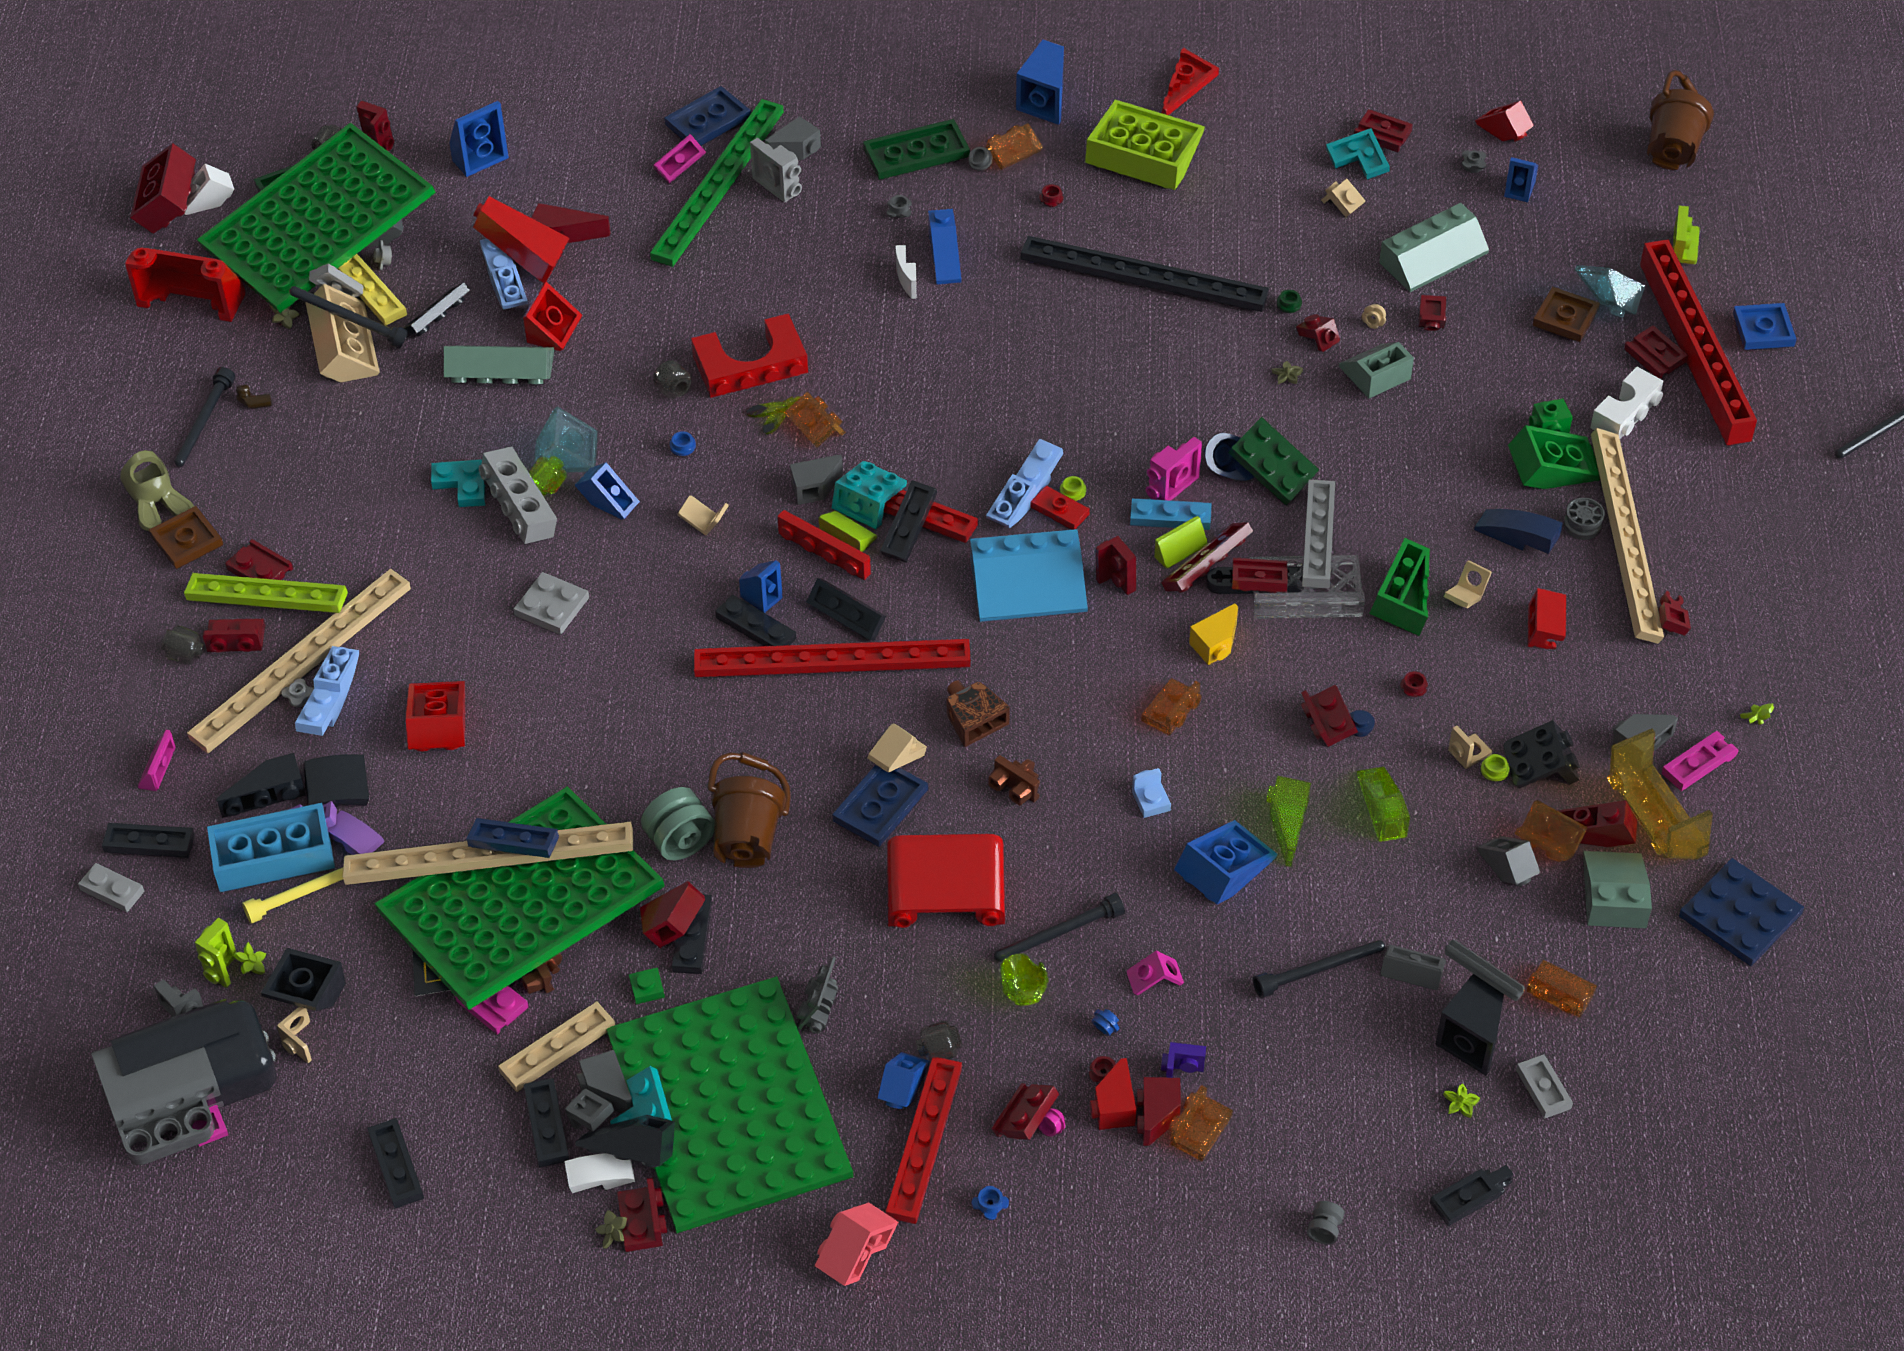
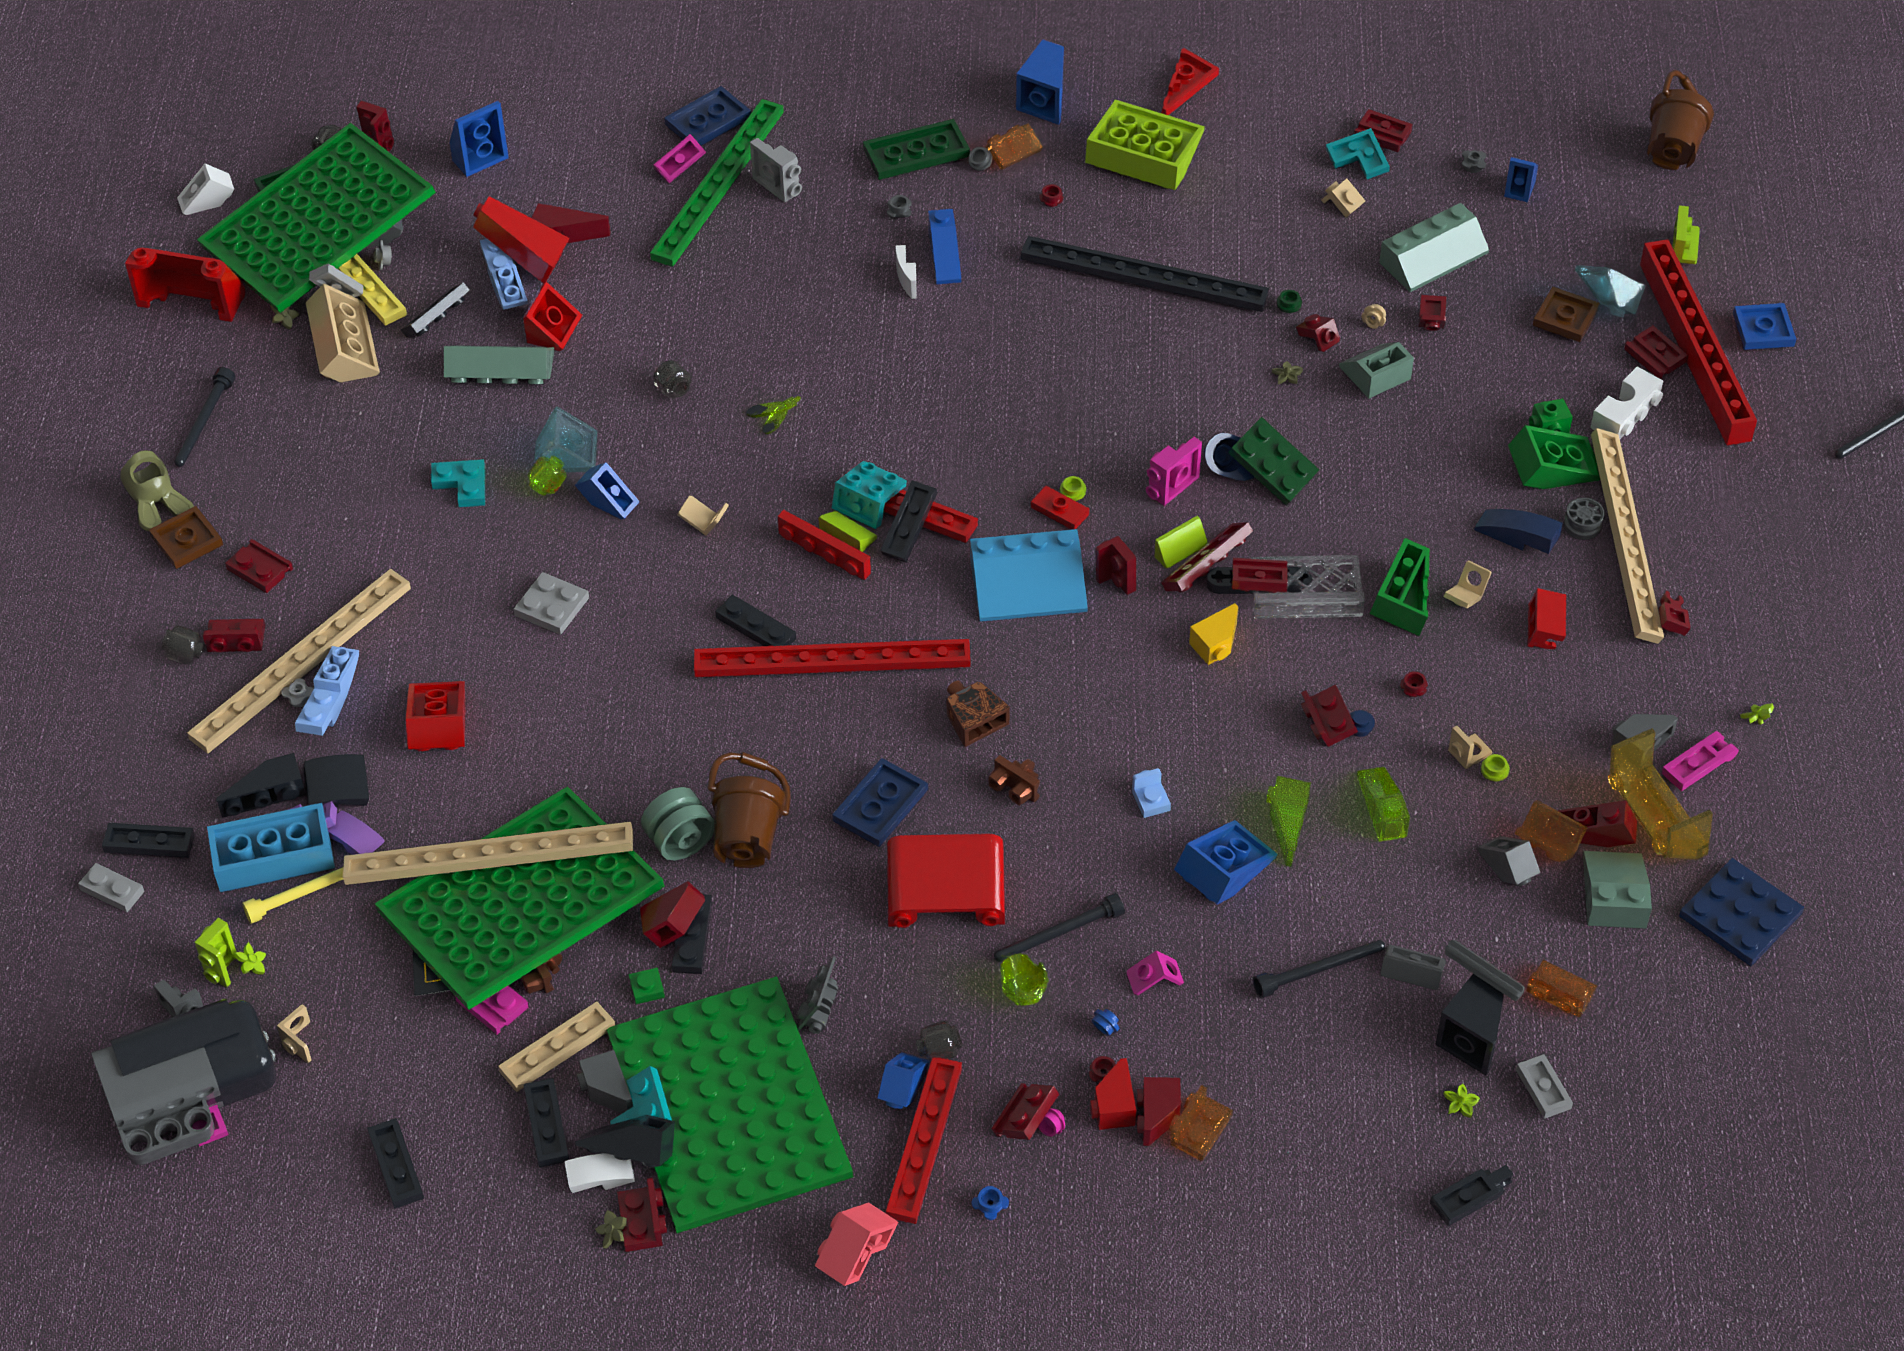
(158, 762): dark pink slope -> none
(163, 188): dark red brick -> none
(251, 400): dark brown arm -> none
(266, 592): lime plate -> none
(305, 980): black slope -> none
(394, 335): black piece -> none
(512, 838): dark blue plate -> none
(518, 495): light grey brick -> none
(588, 1110): dark grey bracket -> none
(682, 443): blue plate -> none
(727, 375): red arch -> none
(762, 585): blue slope -> none
(798, 137): dark grey slope -> none
(813, 420): clear orange bracket -> none
(815, 478): dark grey slope -> none
(846, 609): black plate -> none
(896, 749): tan slope -> none
(1022, 488): light blue slope -> none
(1168, 513): dark azure plate -> none
(1172, 706): clear orange bracket -> none
(1184, 1057): dark purple bracket -> none
(1318, 534): light grey plate -> none
(1326, 1220): dark grey wheel -> none
(1506, 121): red slope -> none
(1541, 754): black bracket -> none

